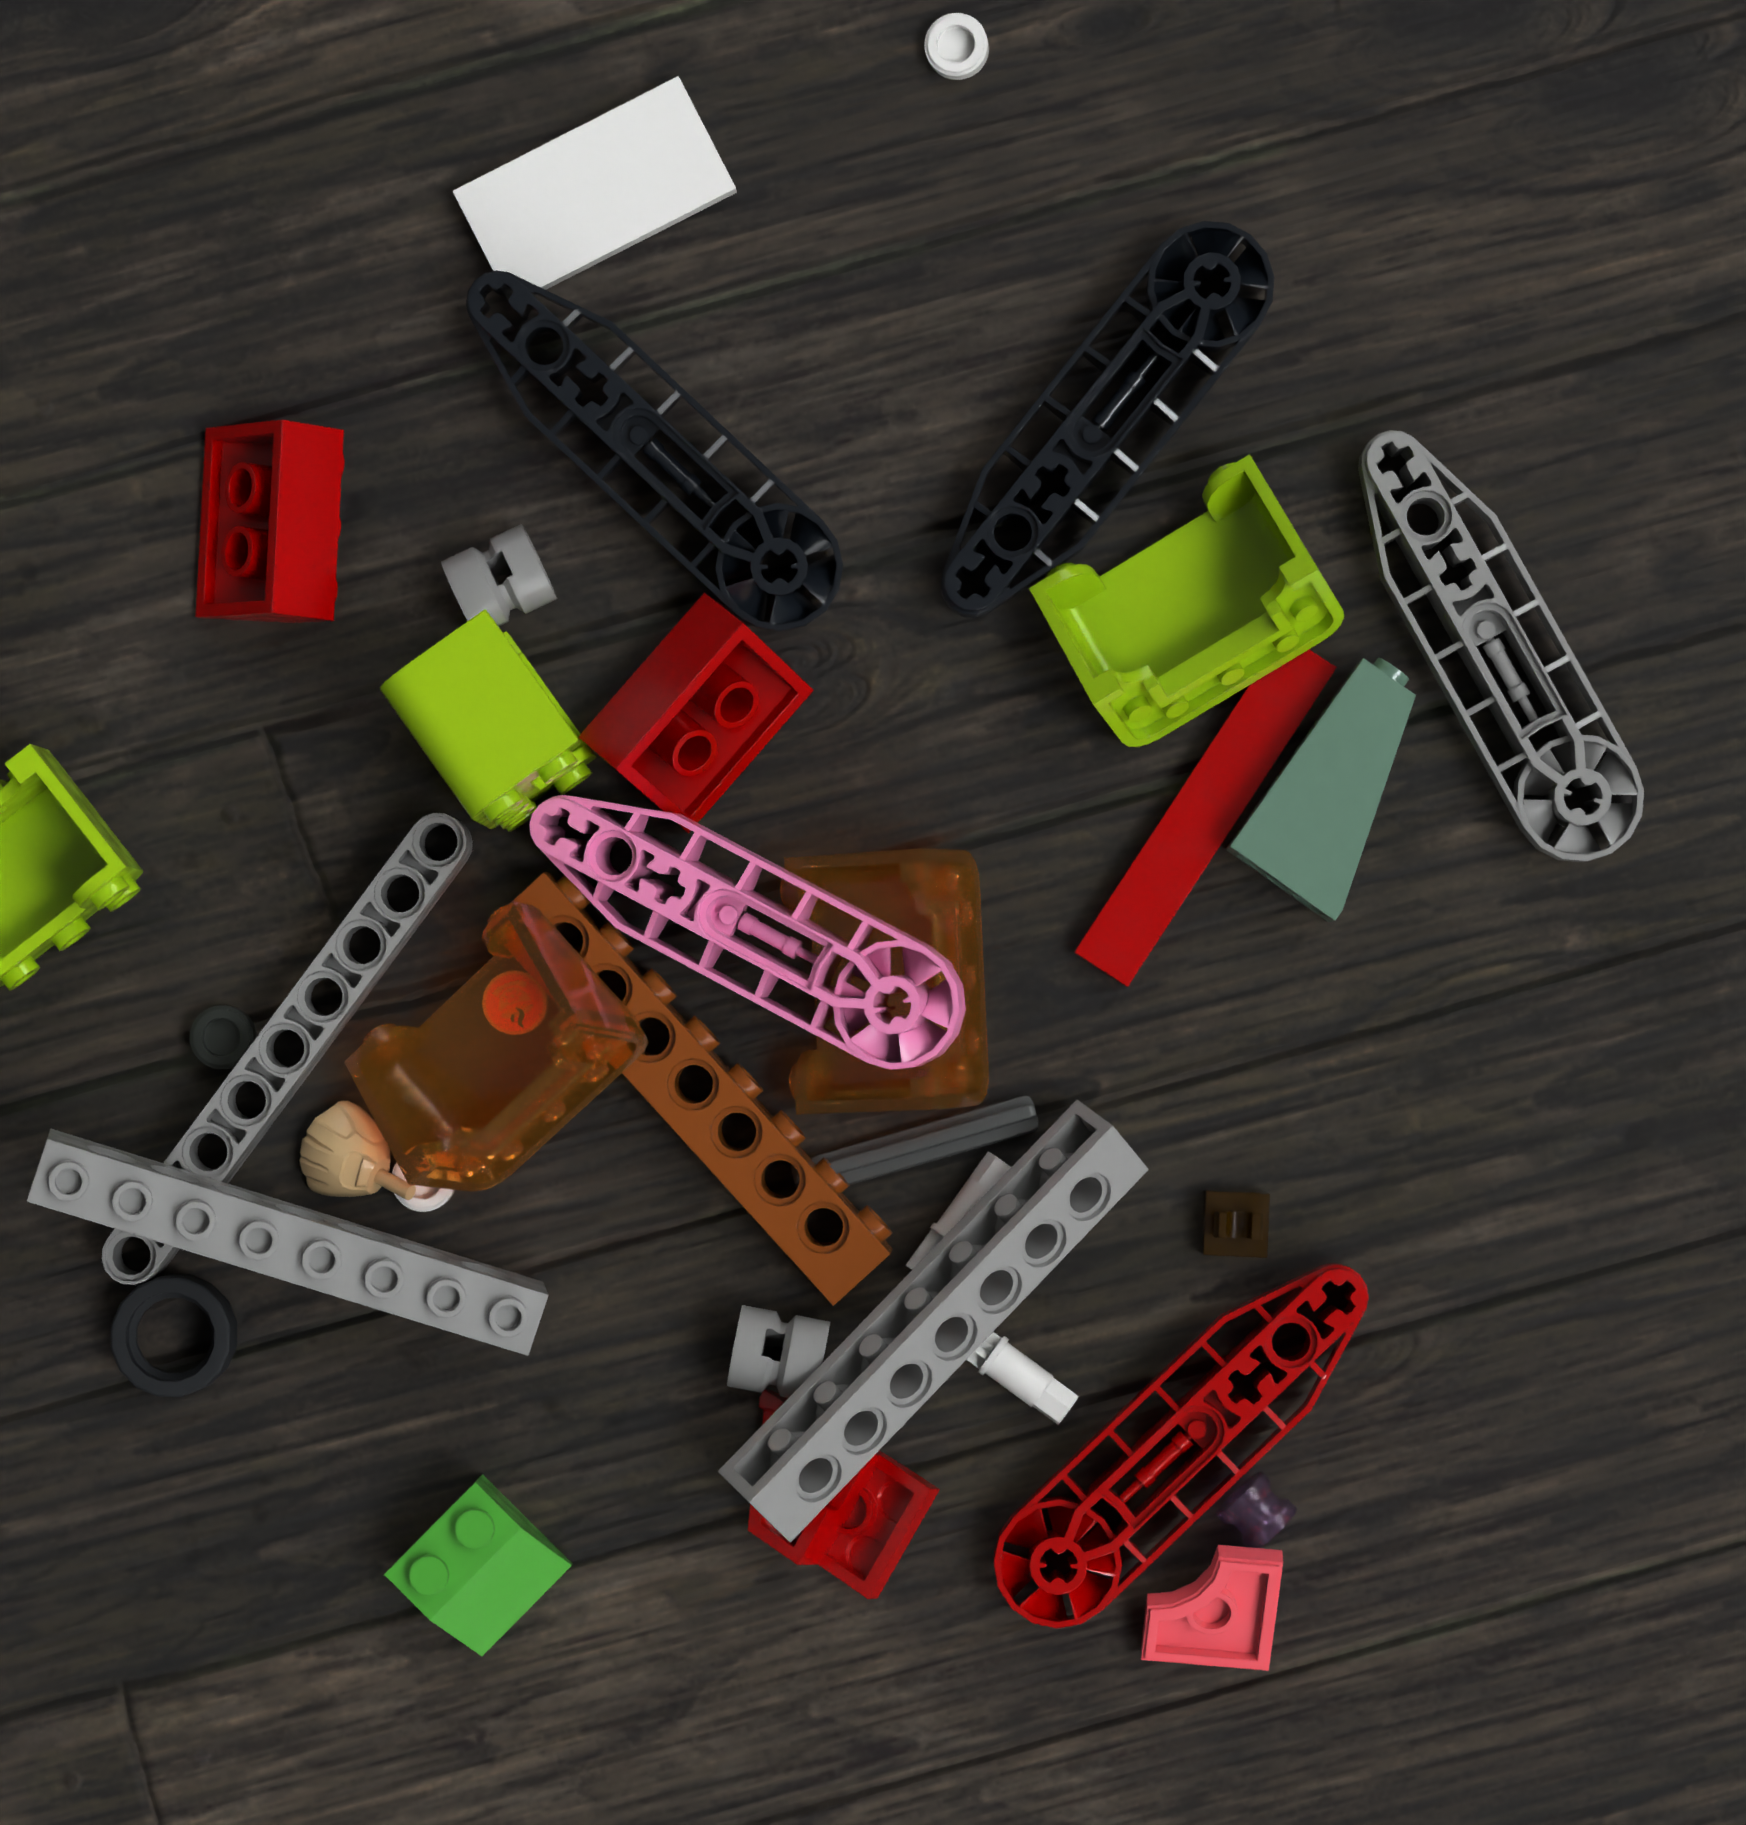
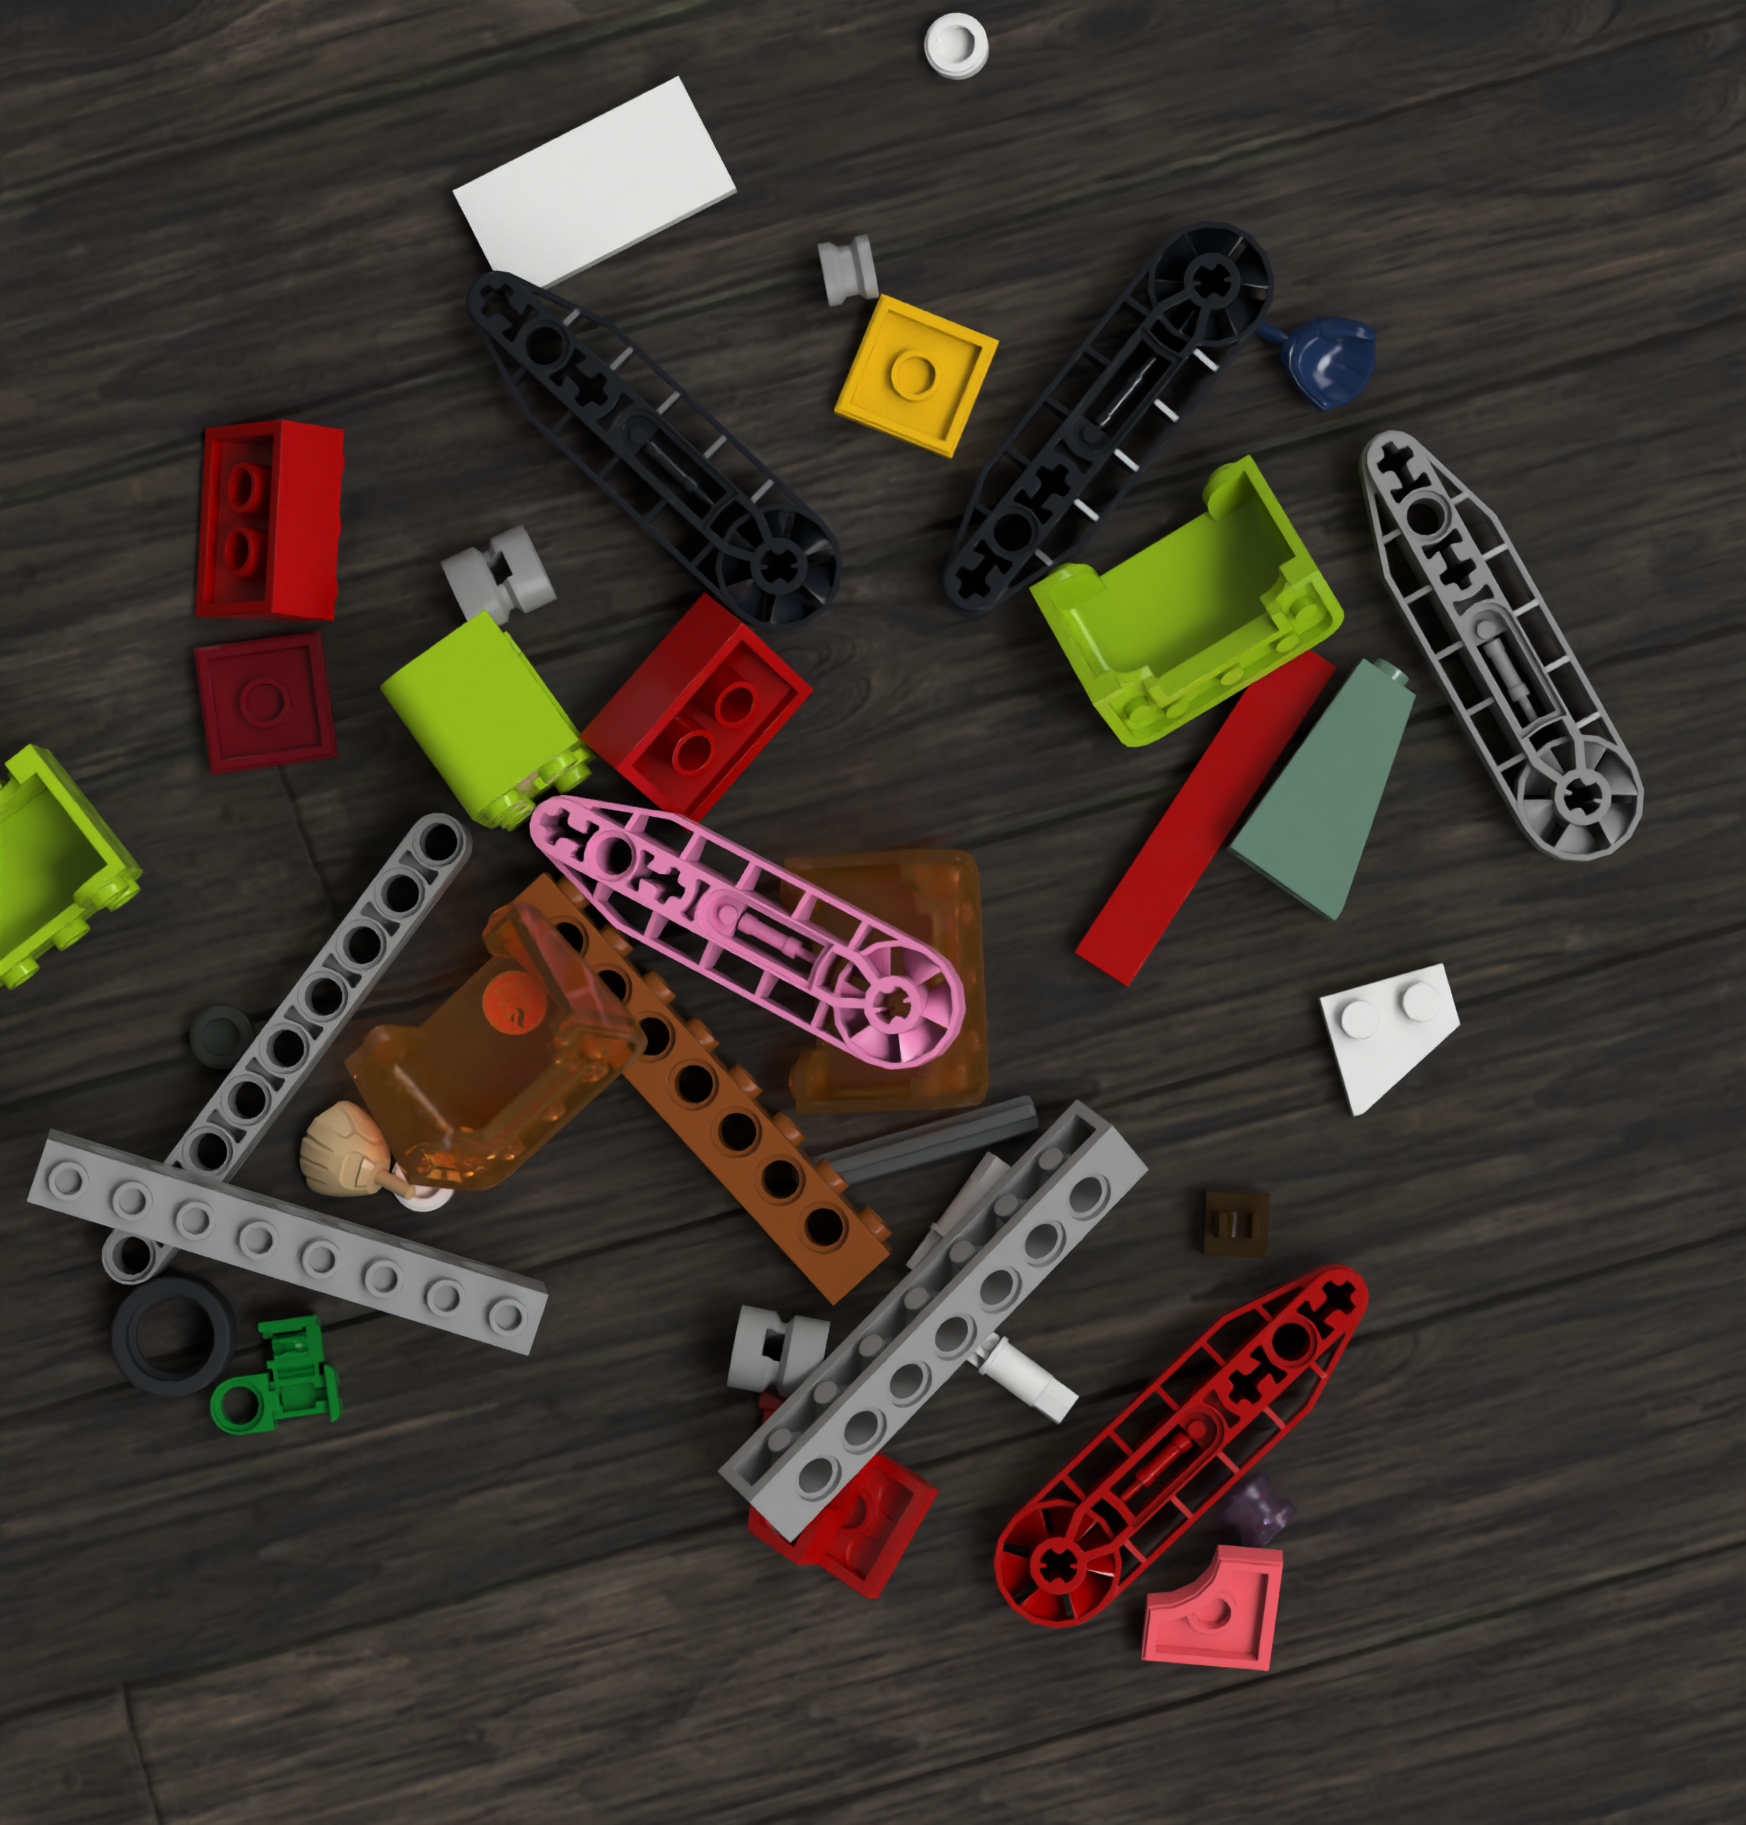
(266, 703): none -> dark red tile
(295, 1377): none -> green piece
(478, 1567): bright green slope -> none
(848, 270): none -> light grey wheel
(916, 377): none -> yellow tile
(1326, 358): none -> dark blue piece
(1386, 1030): none -> white wing

